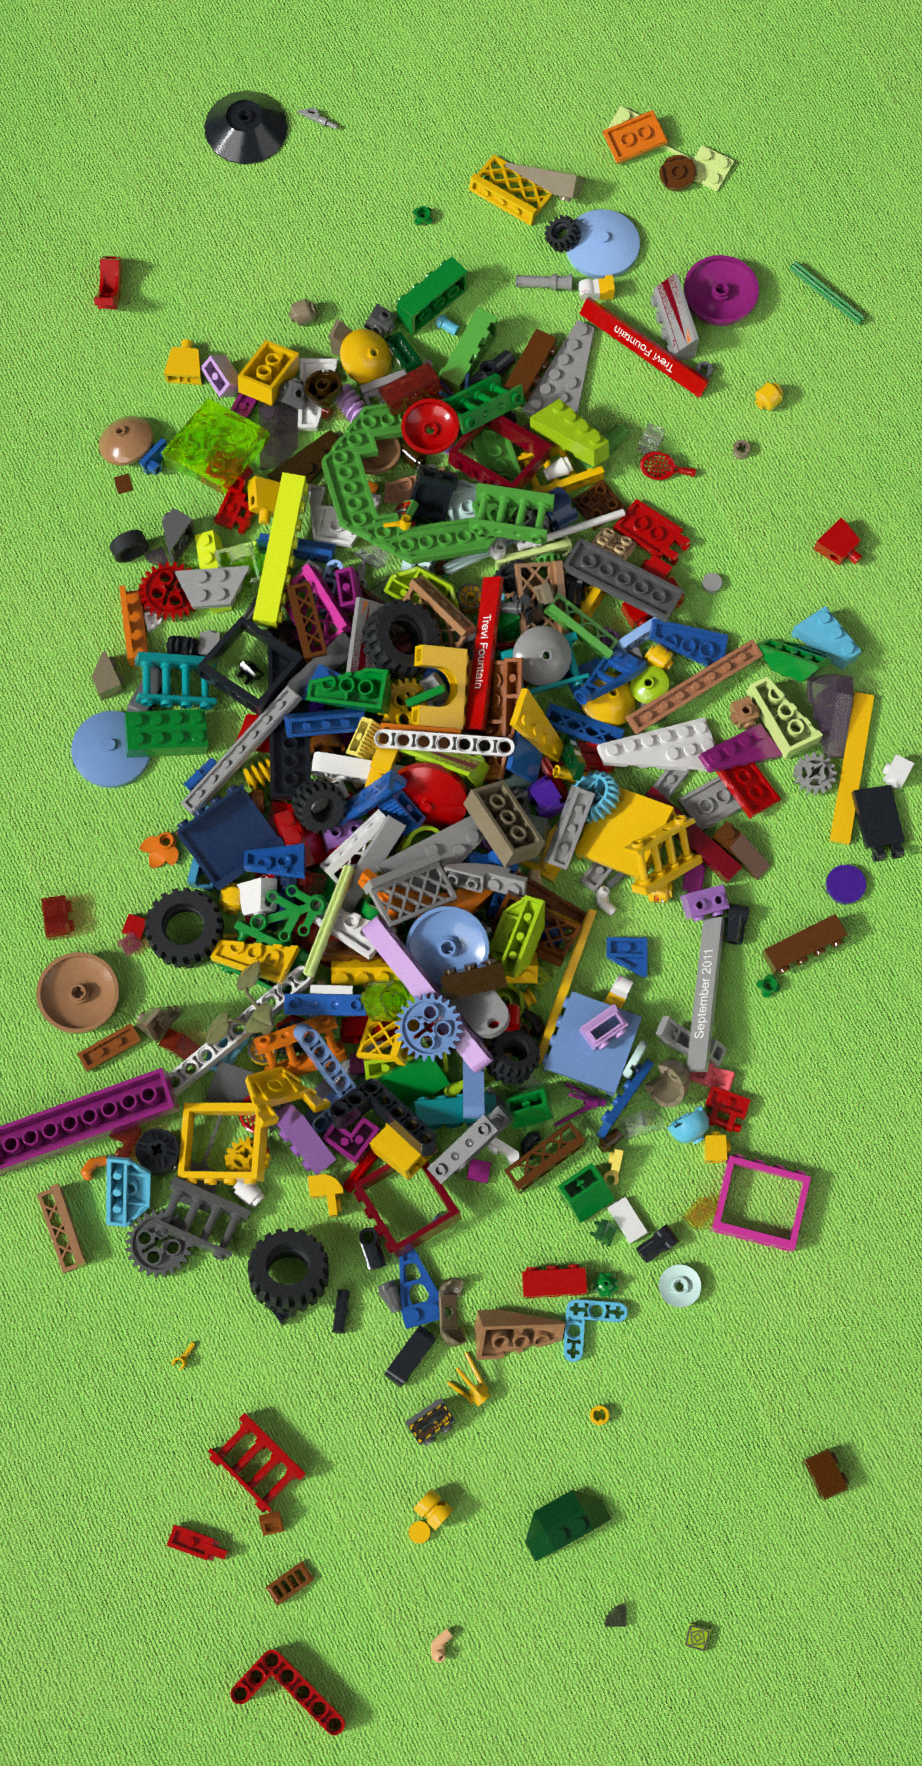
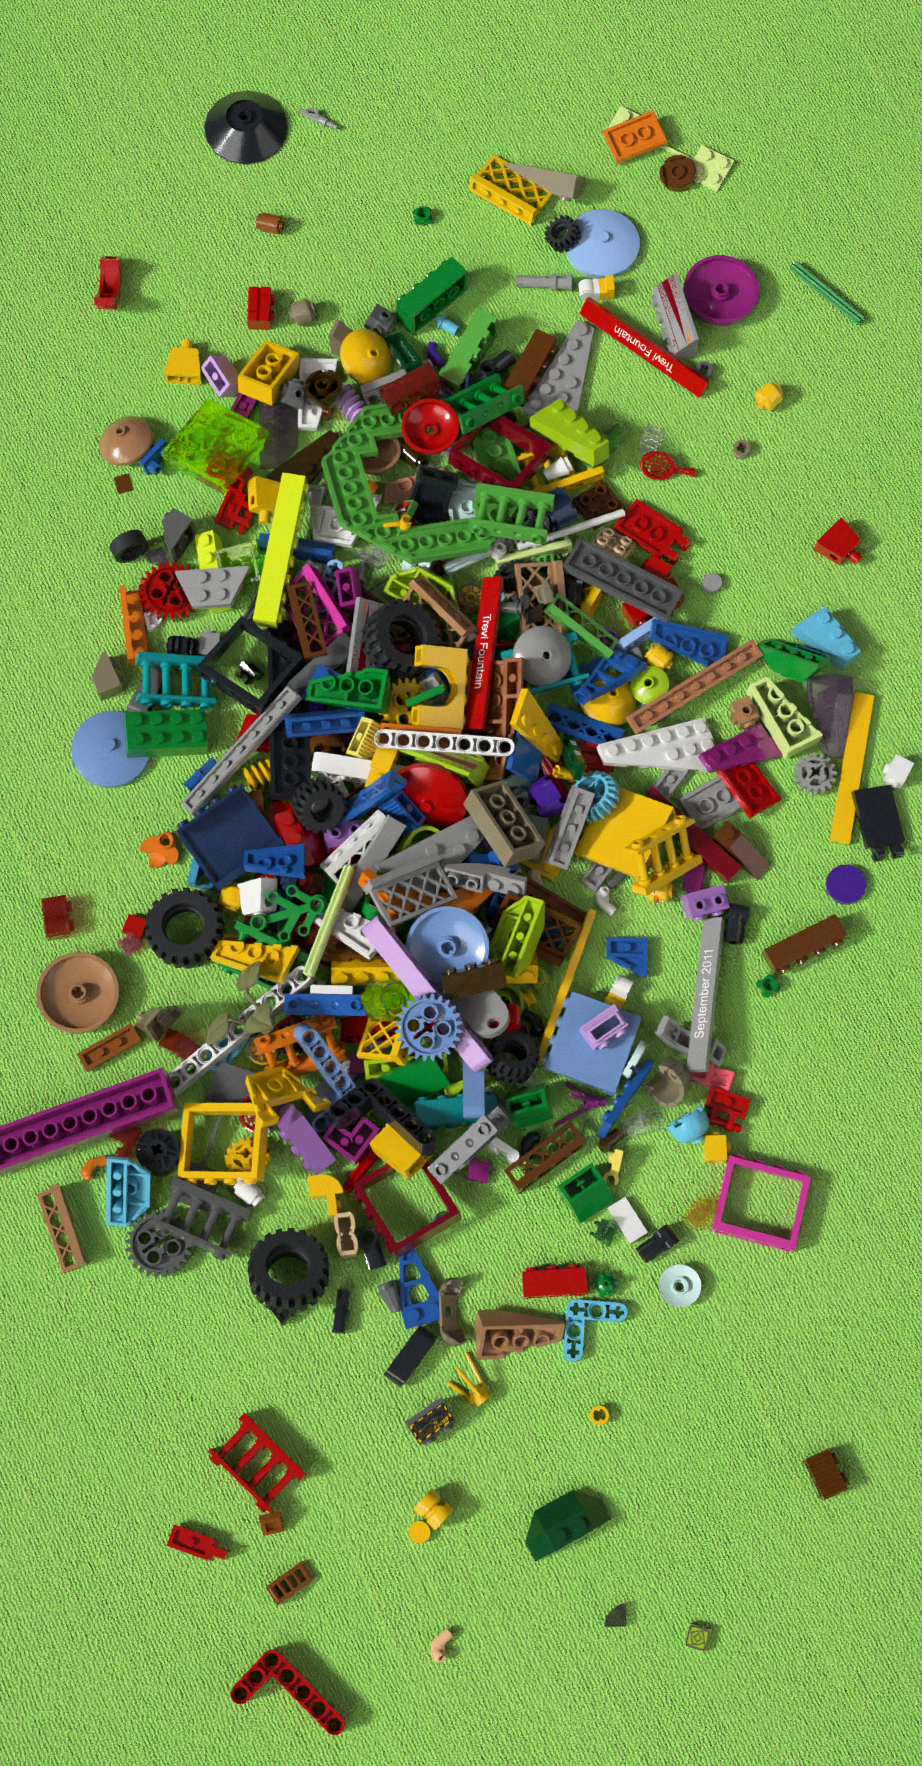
(184, 1356): yellow hand -> none
(260, 308): none -> red brick
(270, 223): none -> dark orange brick
(346, 1240): none -> tan brick
(436, 359): none -> dark purple arm

